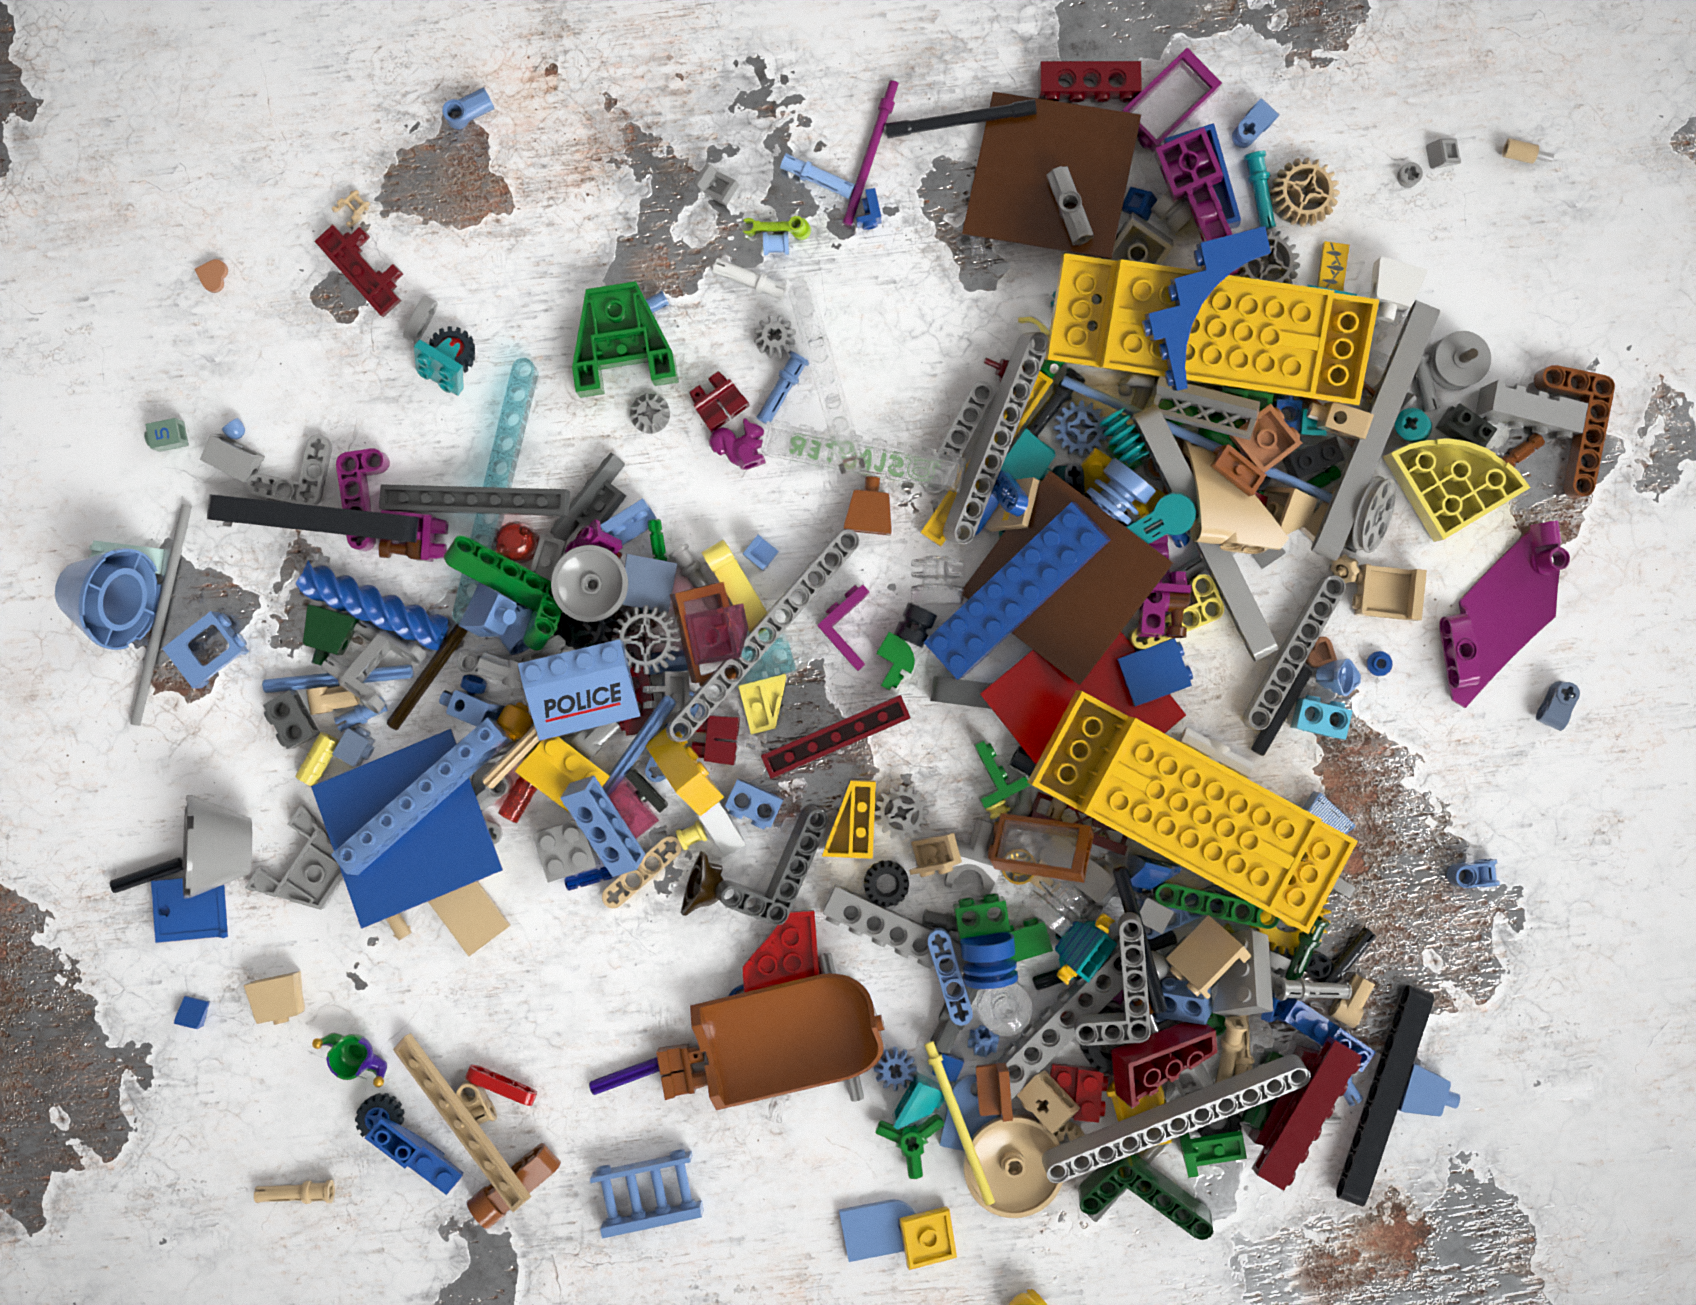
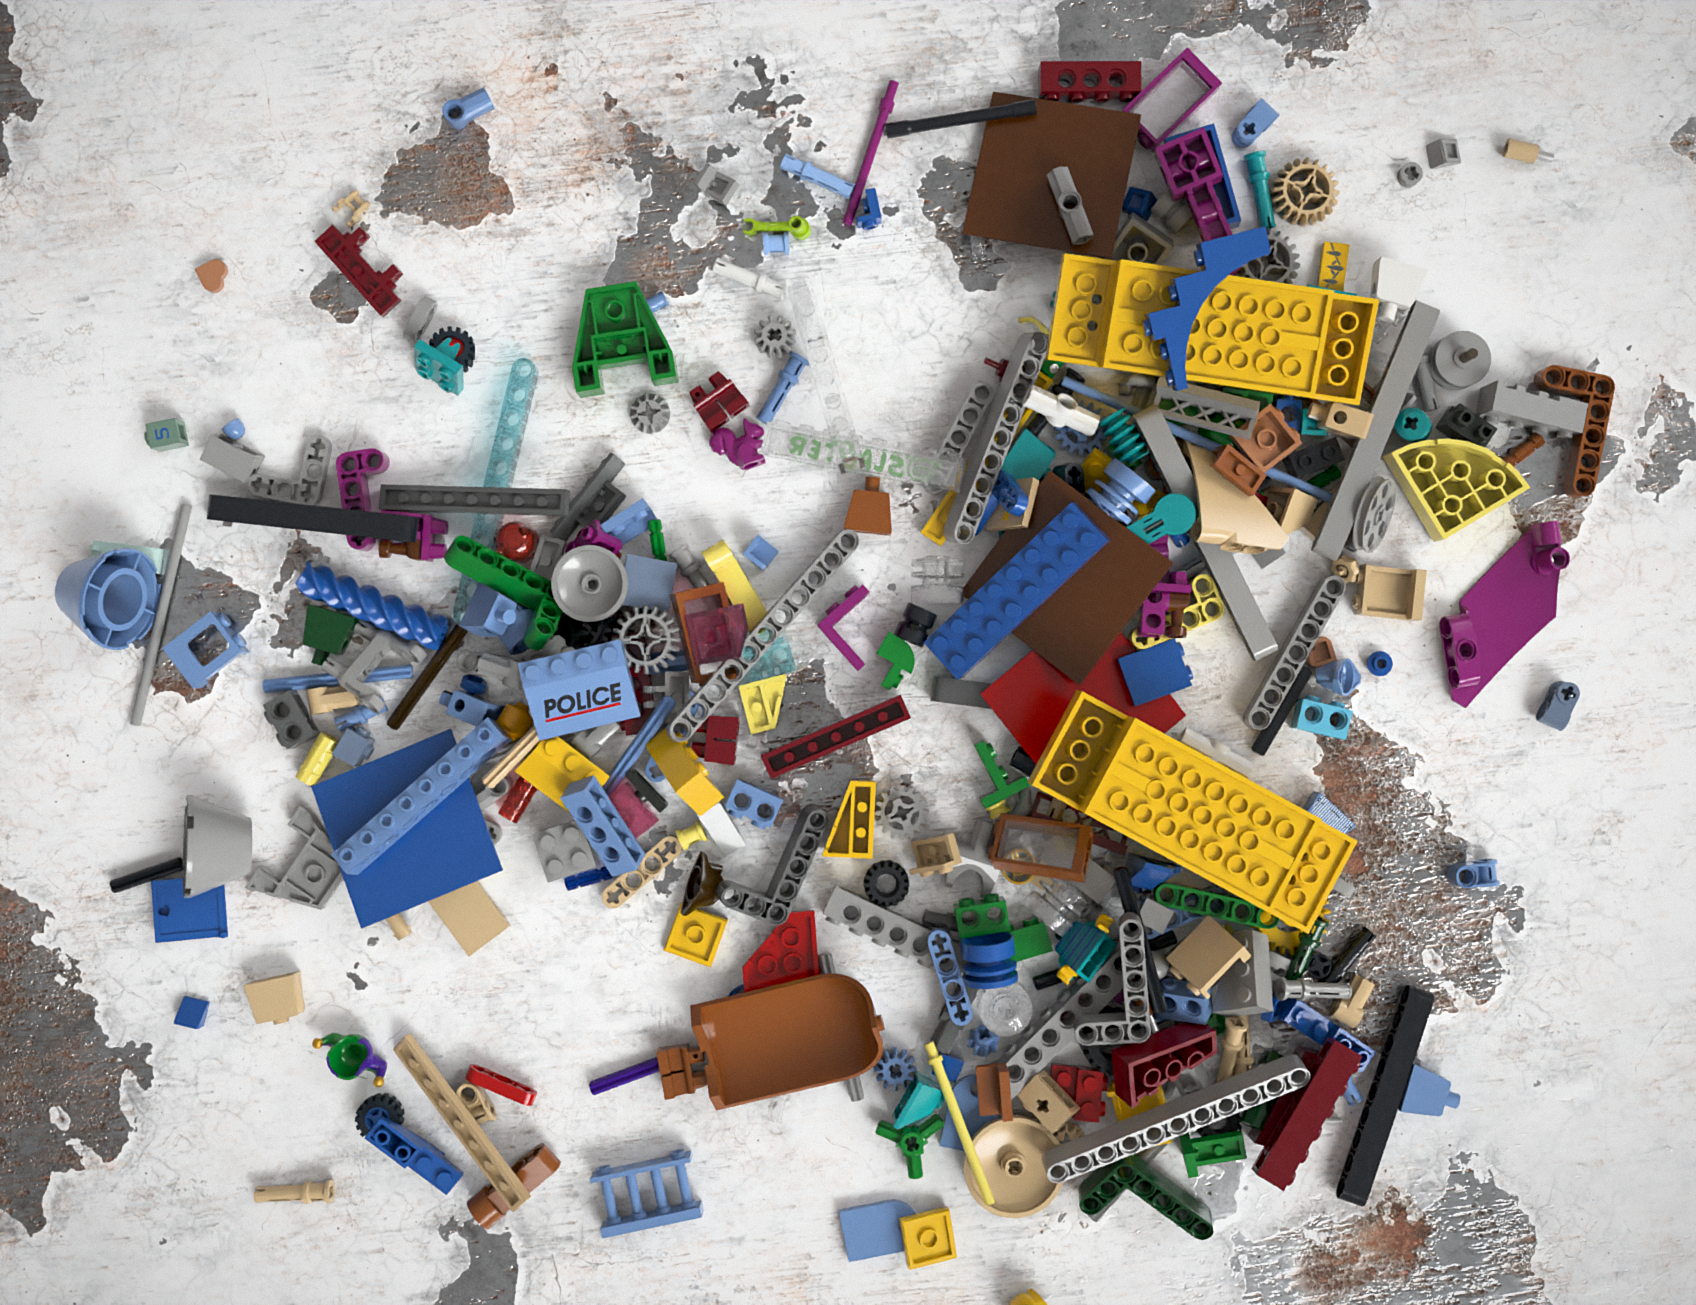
(696, 936): none -> yellow tile
(1061, 410): none -> white piece

